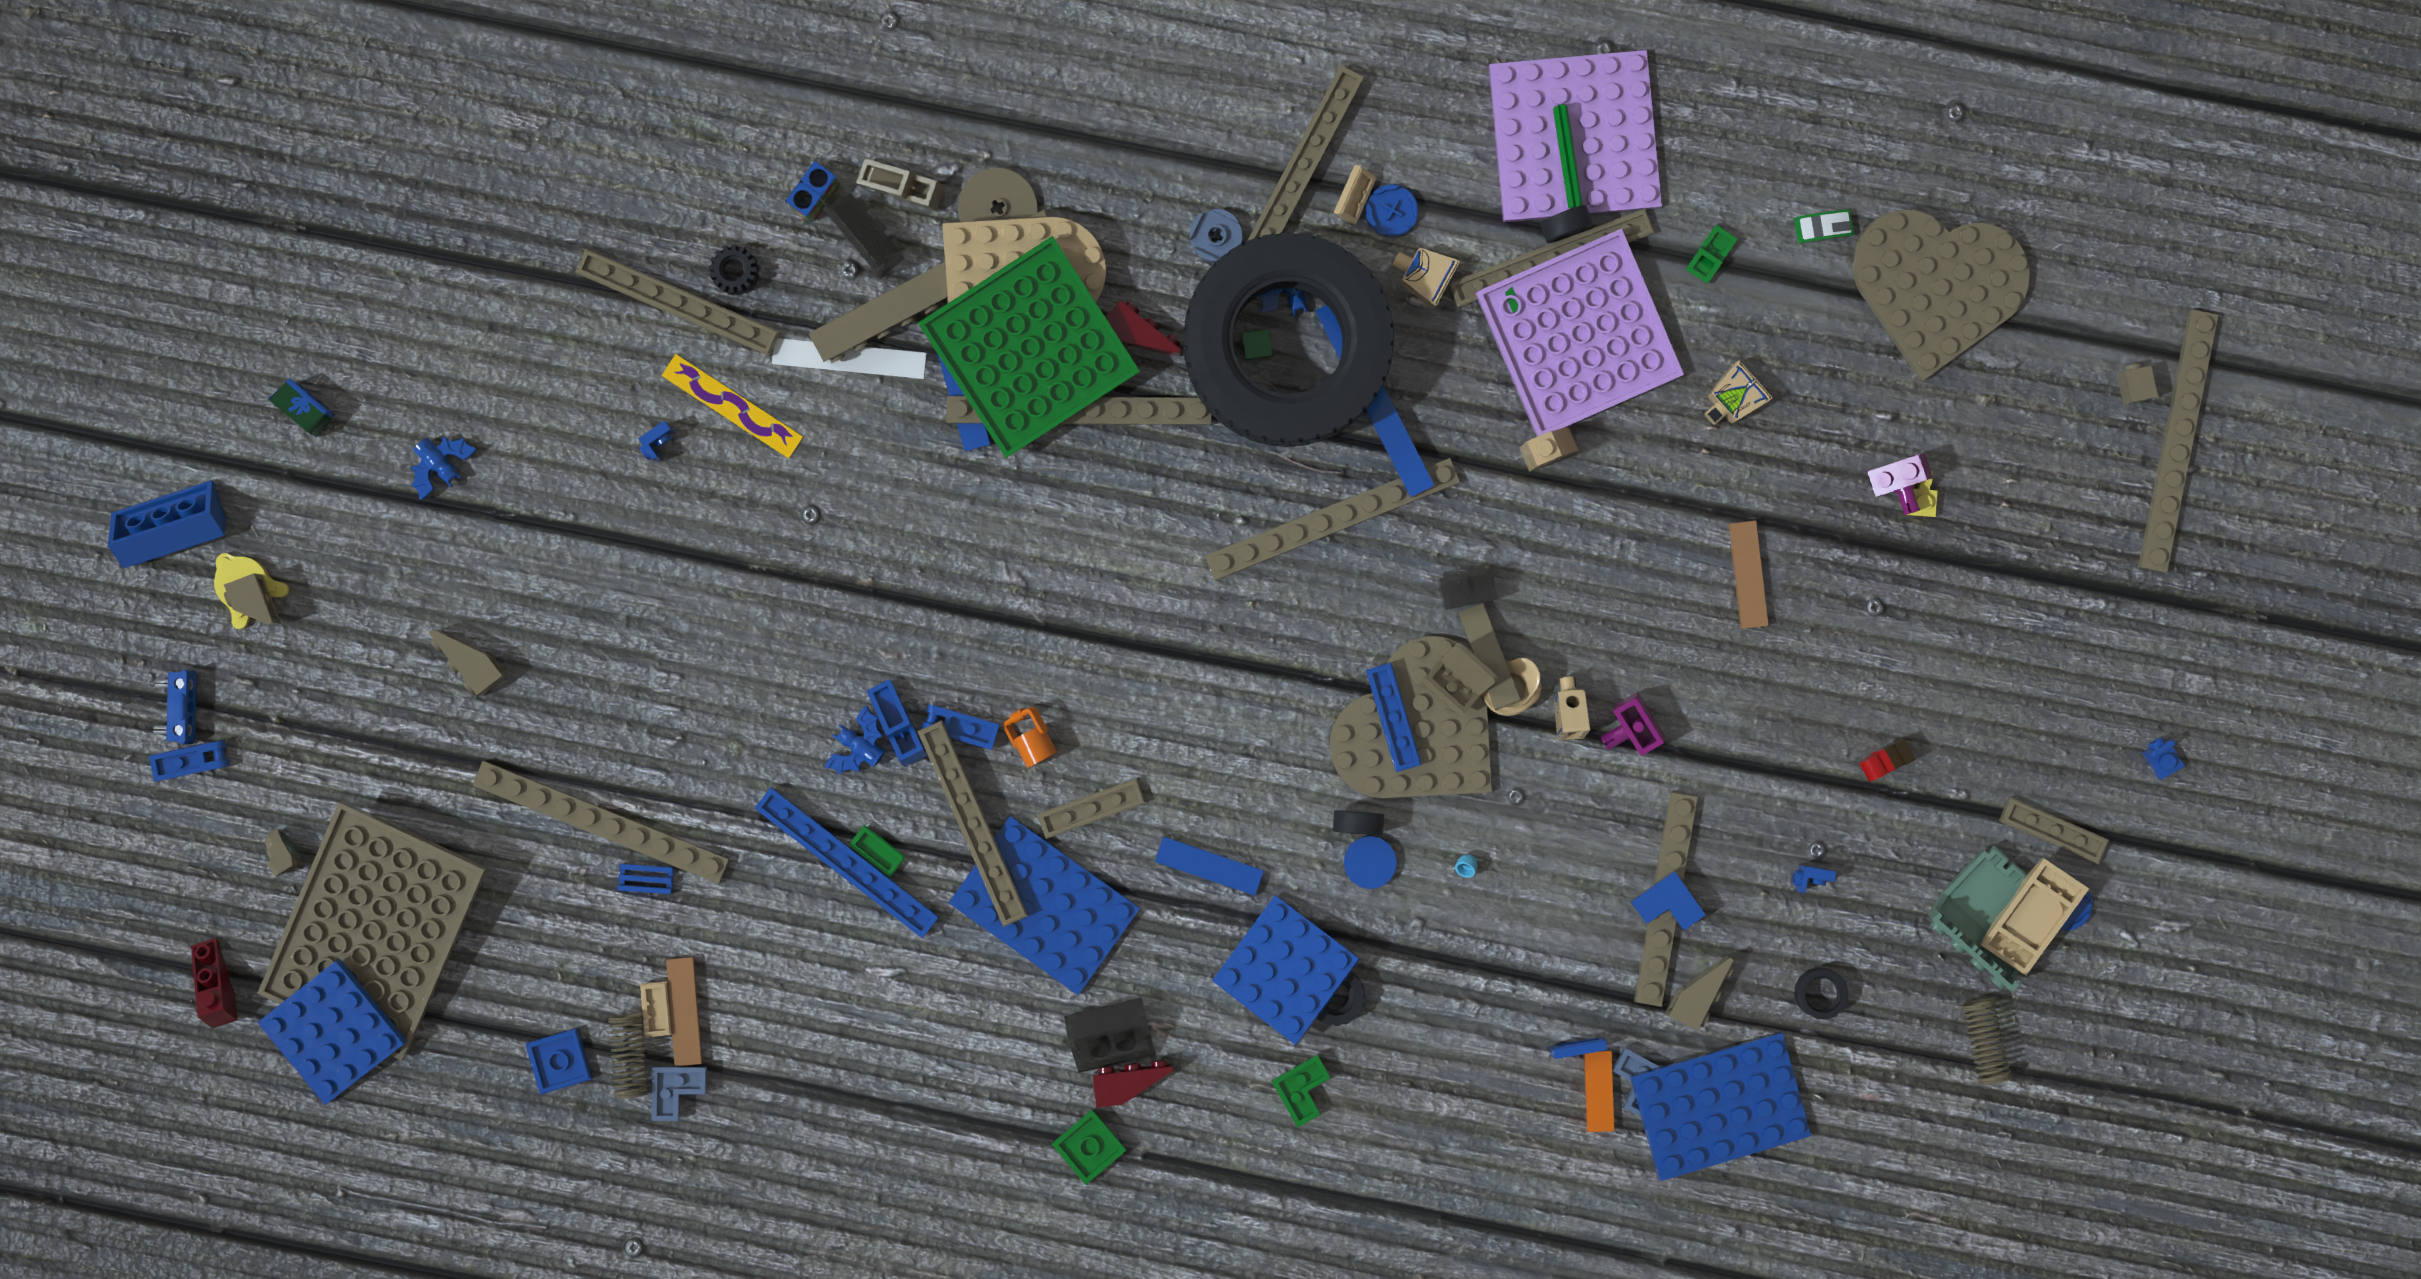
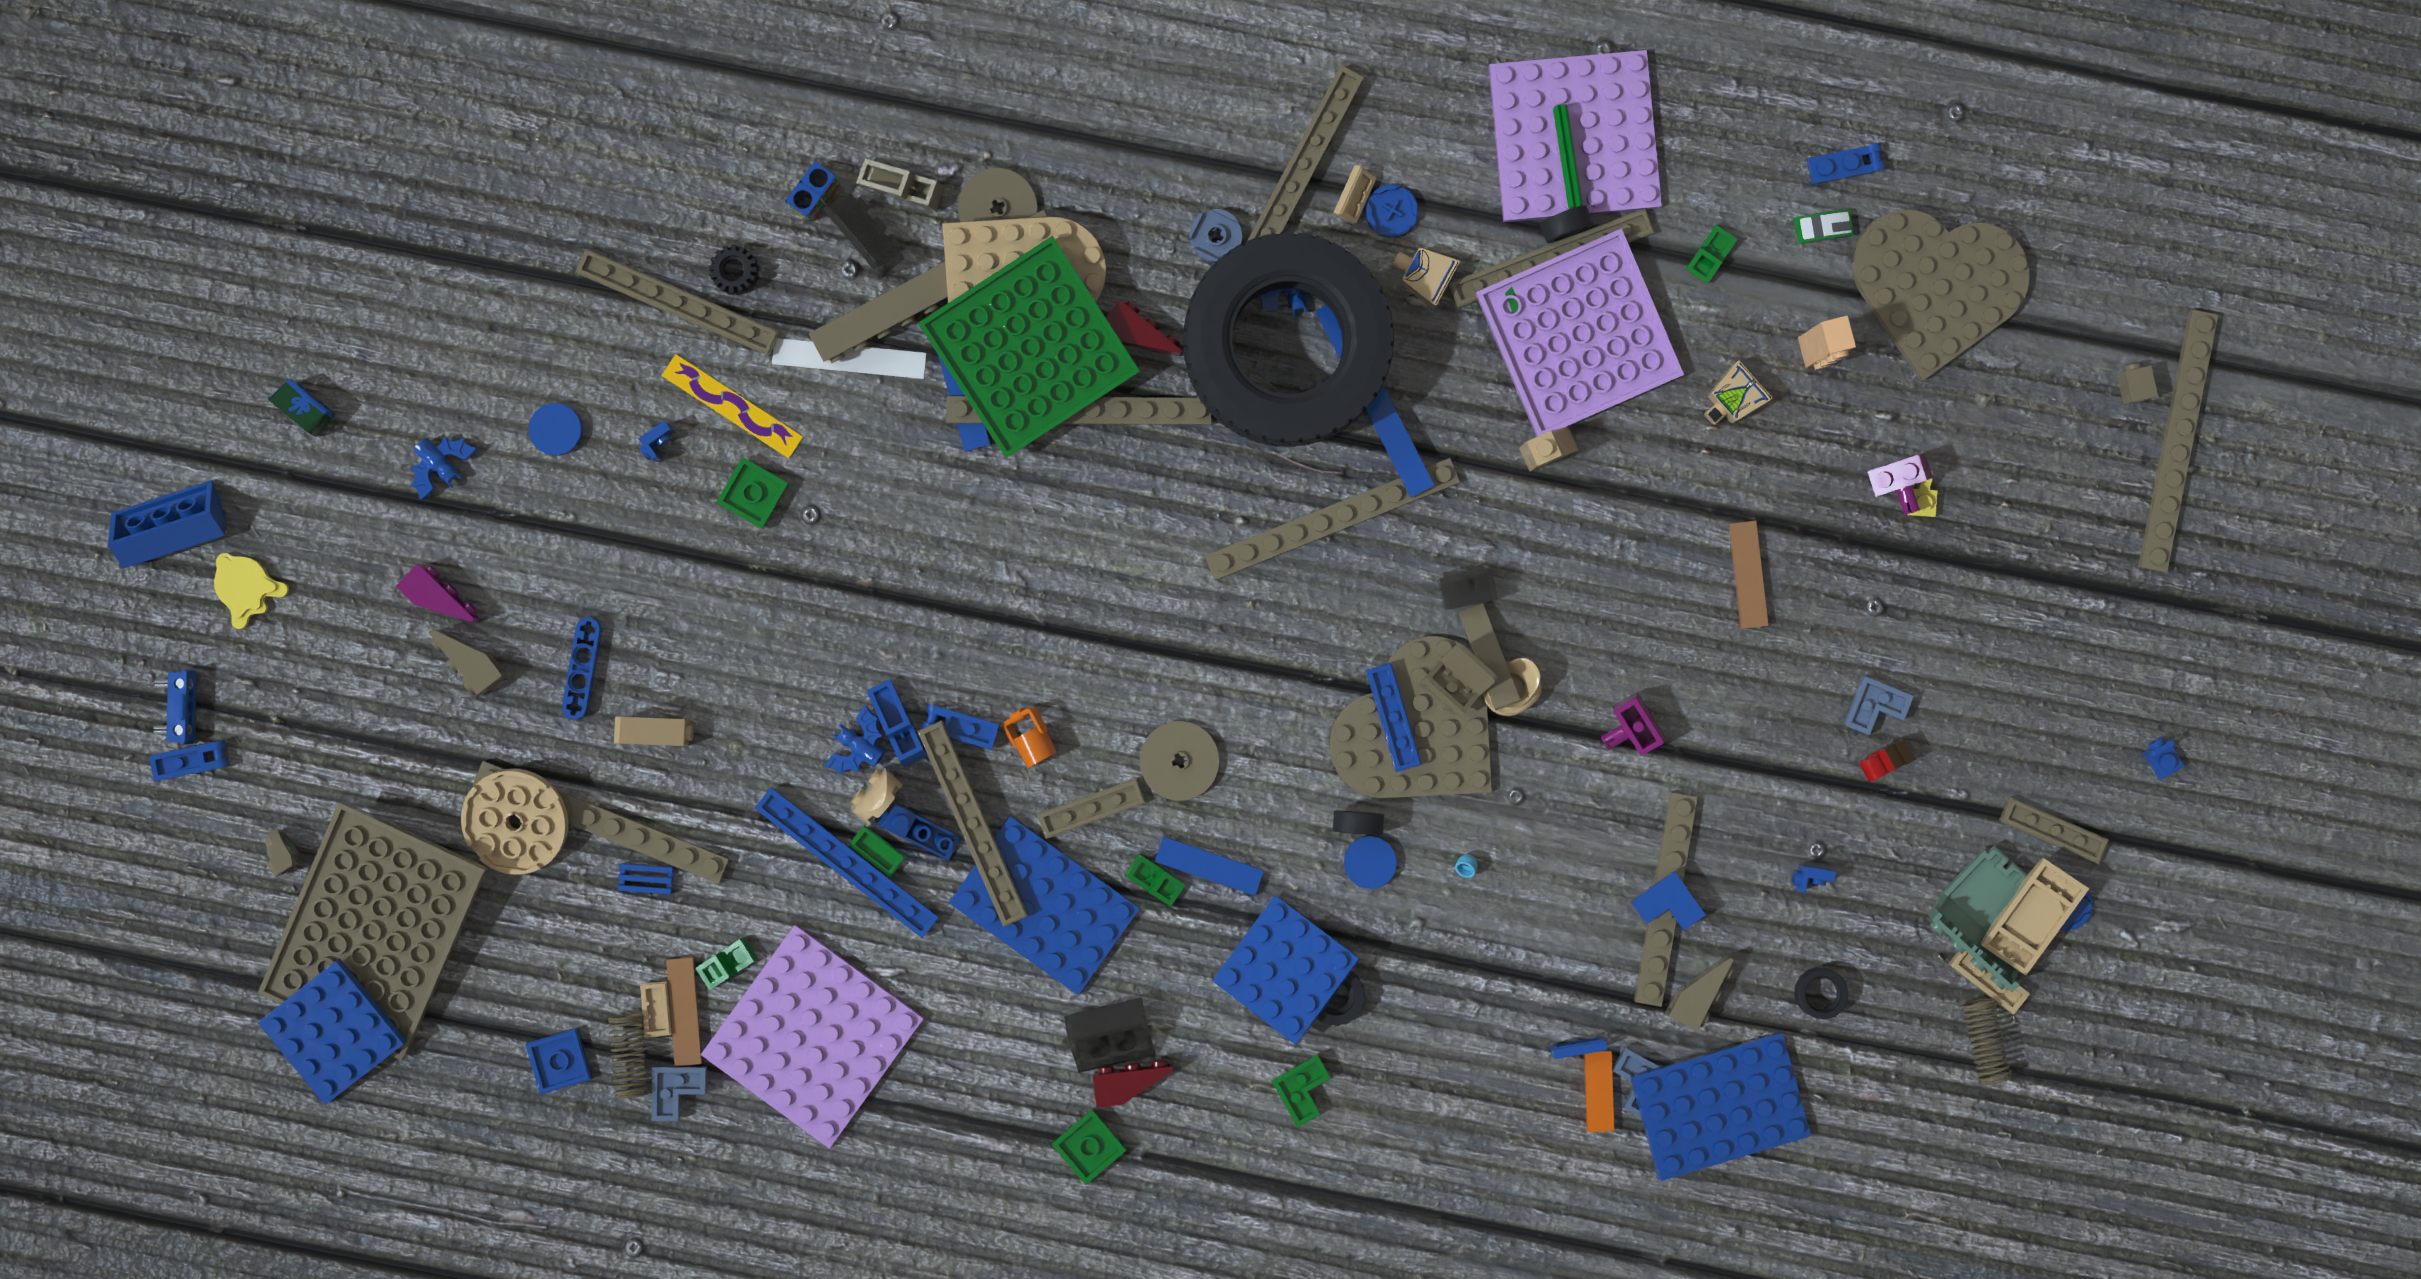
(212, 985): dark red slope -> none
(252, 598): dark tan slope -> none
(428, 591): none -> magenta slope
(537, 806): none -> tan plate
(555, 429): none -> blue tile
(587, 669): none -> blue beam
(653, 731): none -> tan slope
(726, 963): none -> slope
(752, 493): none -> green plate
(812, 1036): none -> lavender plate
(877, 796): none -> tan slope
(918, 830): none -> blue slope
(1154, 879): none -> green slope
(1159, 753): none -> dark tan piece
(1257, 344): green tile -> none
(1571, 722): tan torso -> none
(1827, 343): none -> light nougat brick
(1845, 164): none -> blue plate
(1873, 698): none -> sand blue plate
(2008, 1000): none -> tan plate

